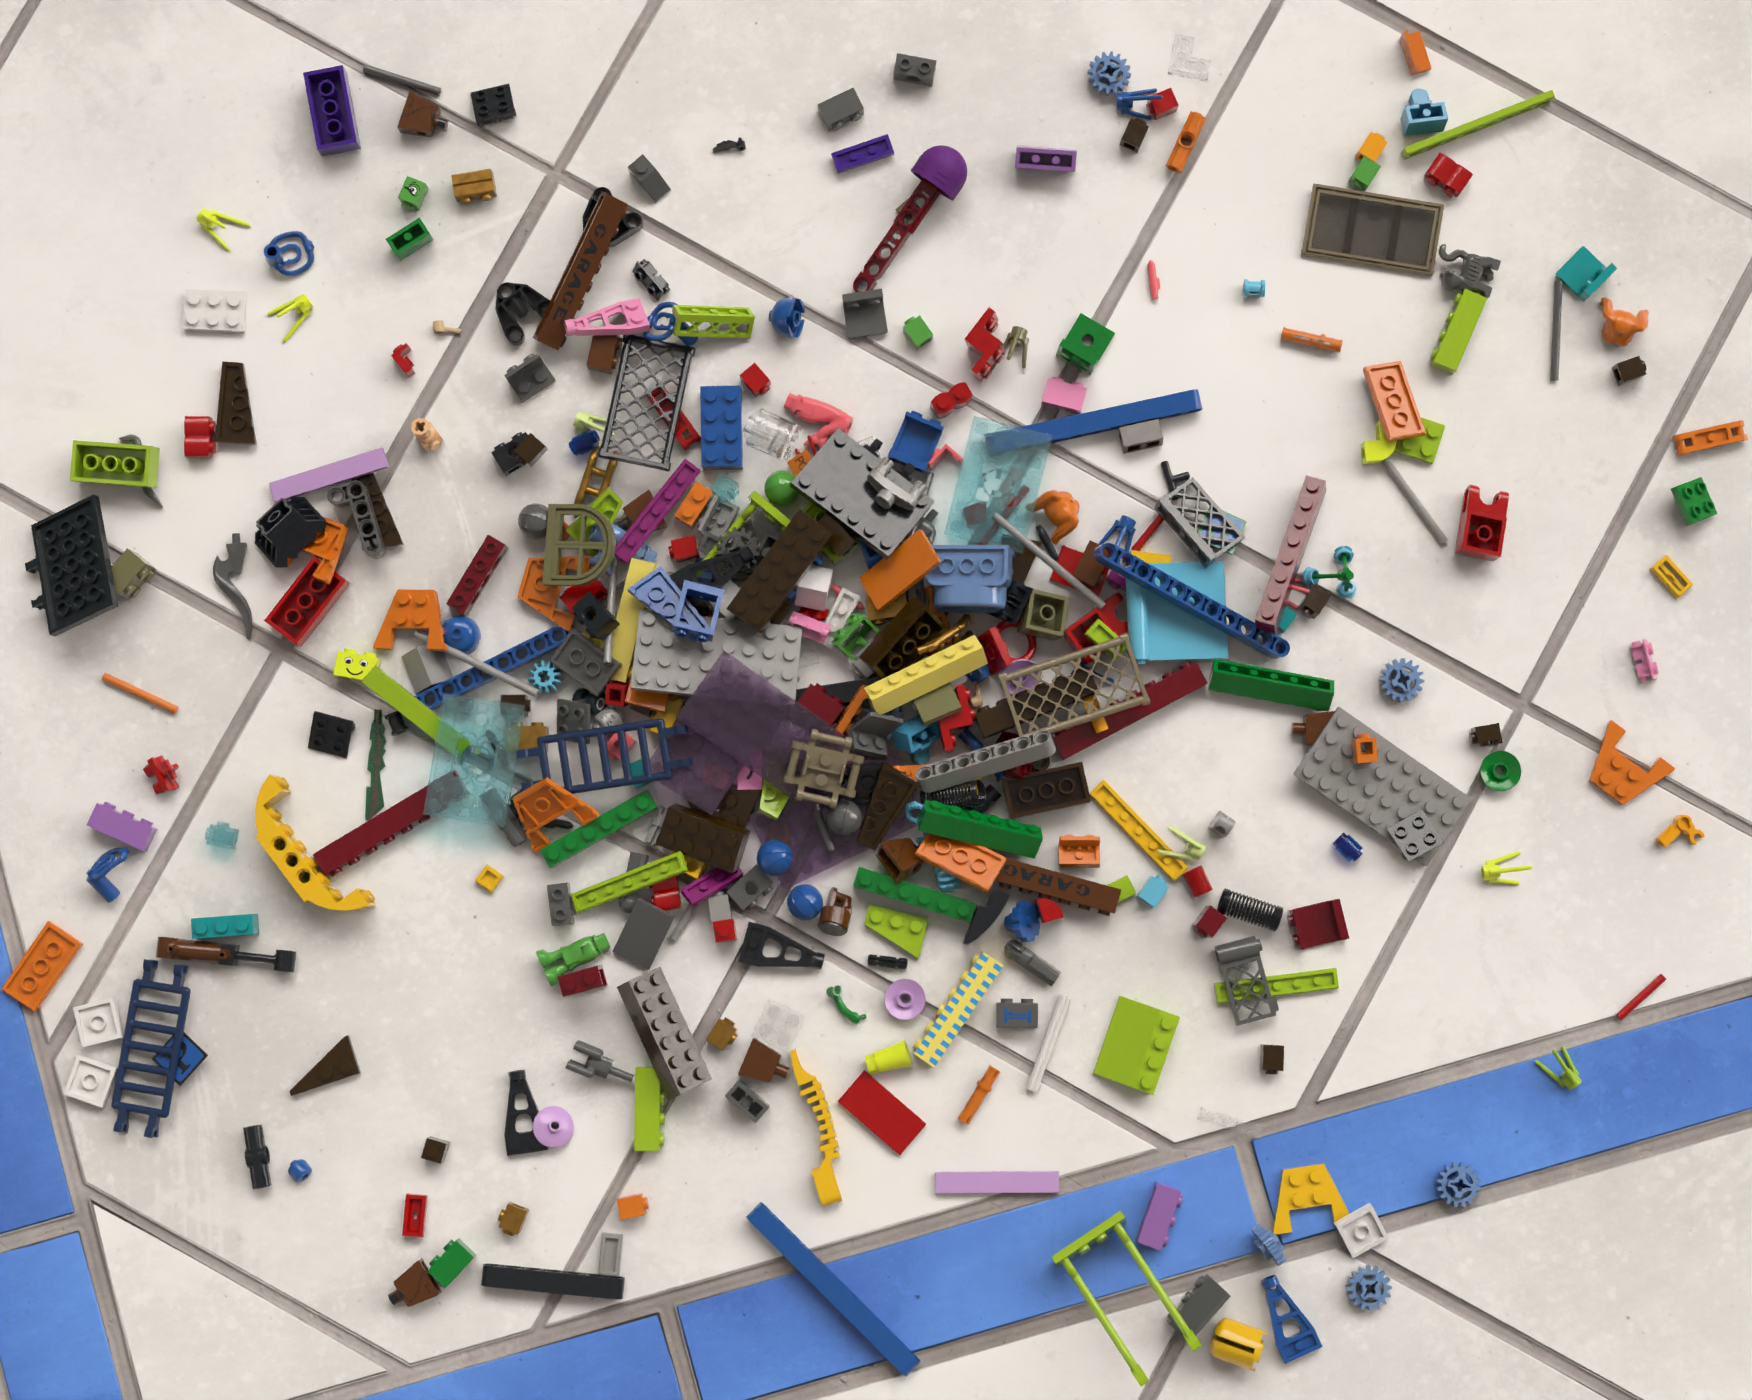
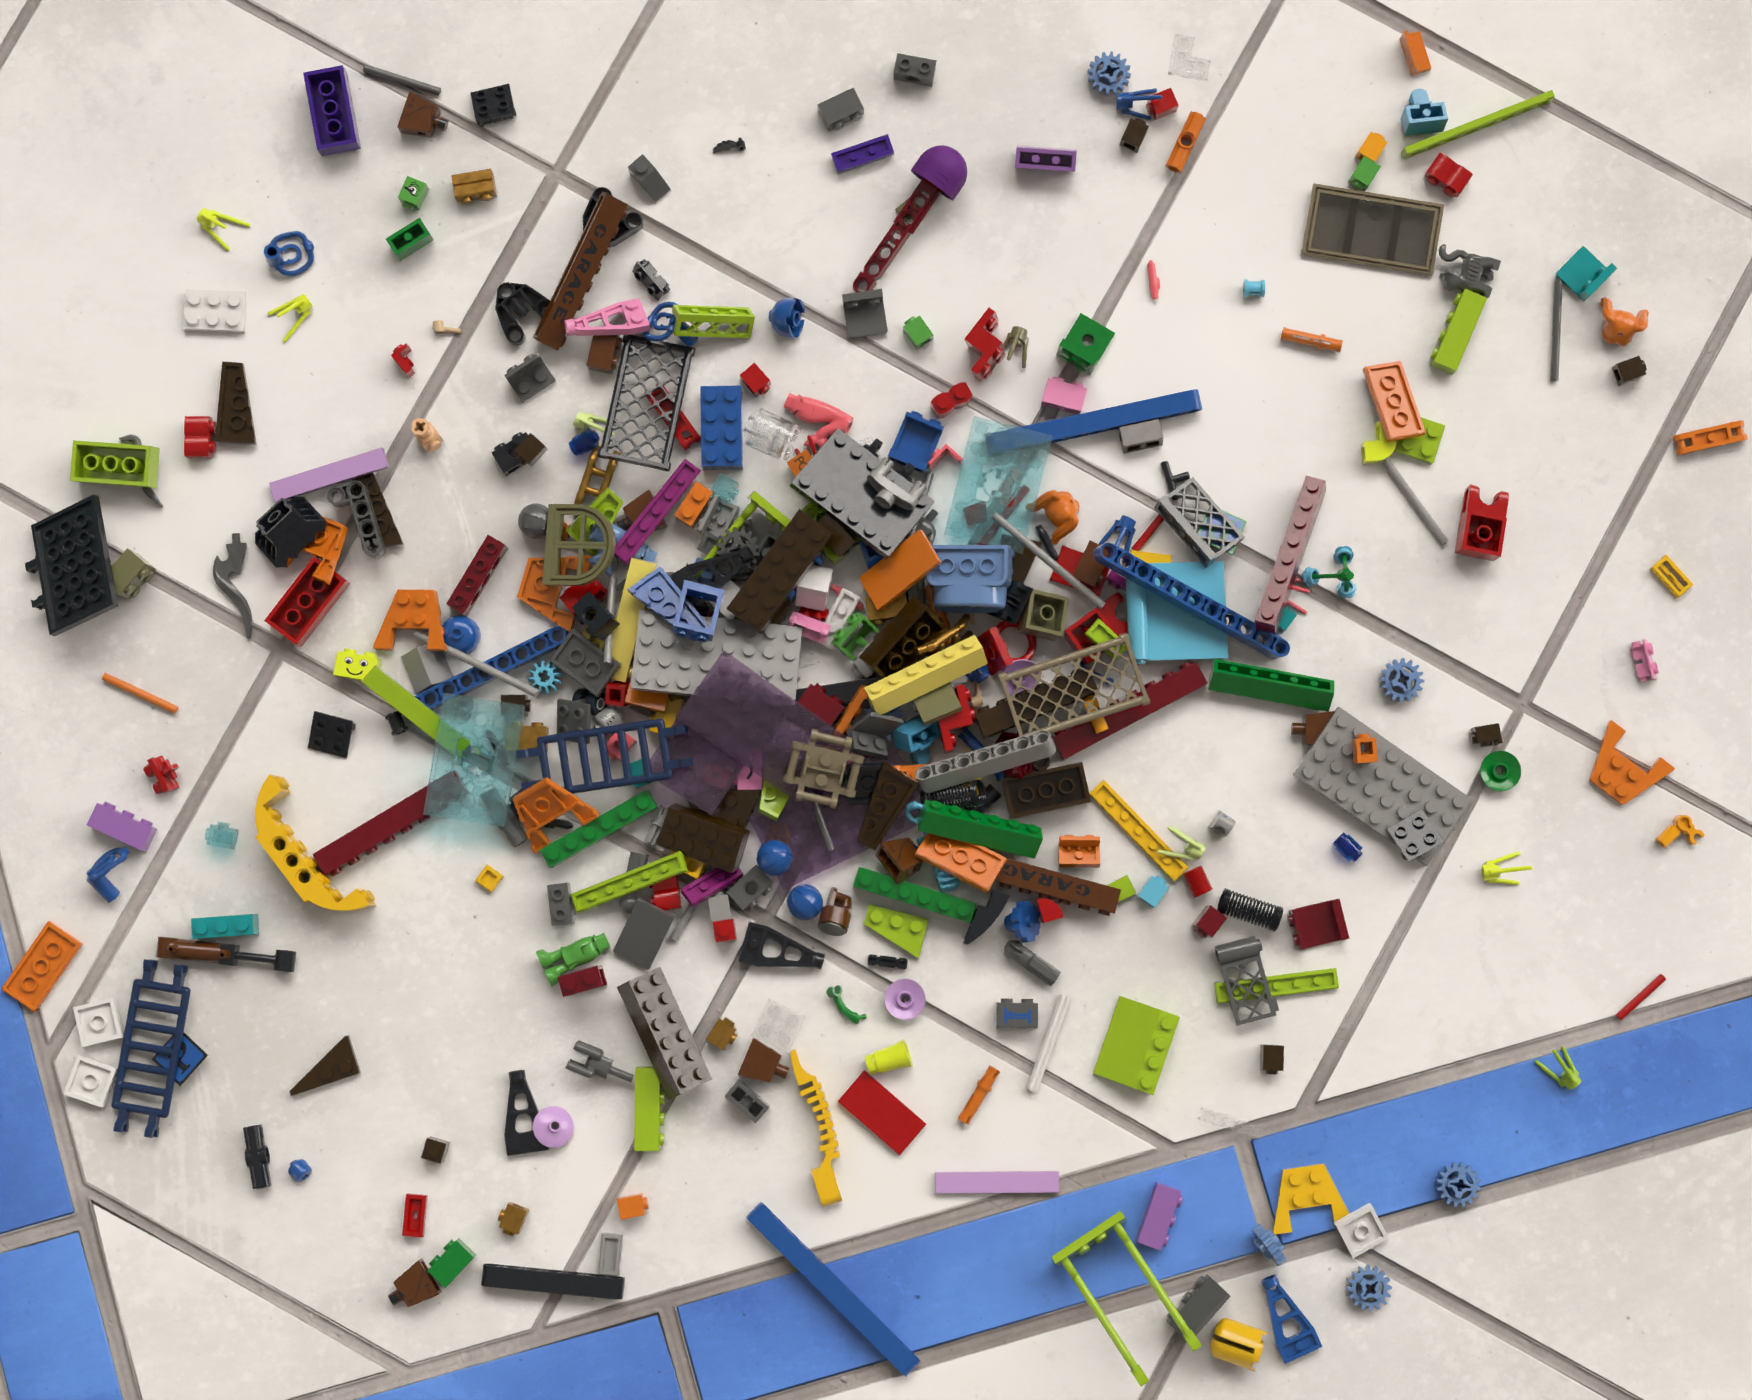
(376, 763): clear green sword -> none
(684, 549): red brick -> none
(778, 488): bright green piece -> none
(845, 818): dark grey piece -> none
(958, 1009): light yellow brick -> none
(1314, 602): dark brown brick -> none
(1694, 501): green plate -> none

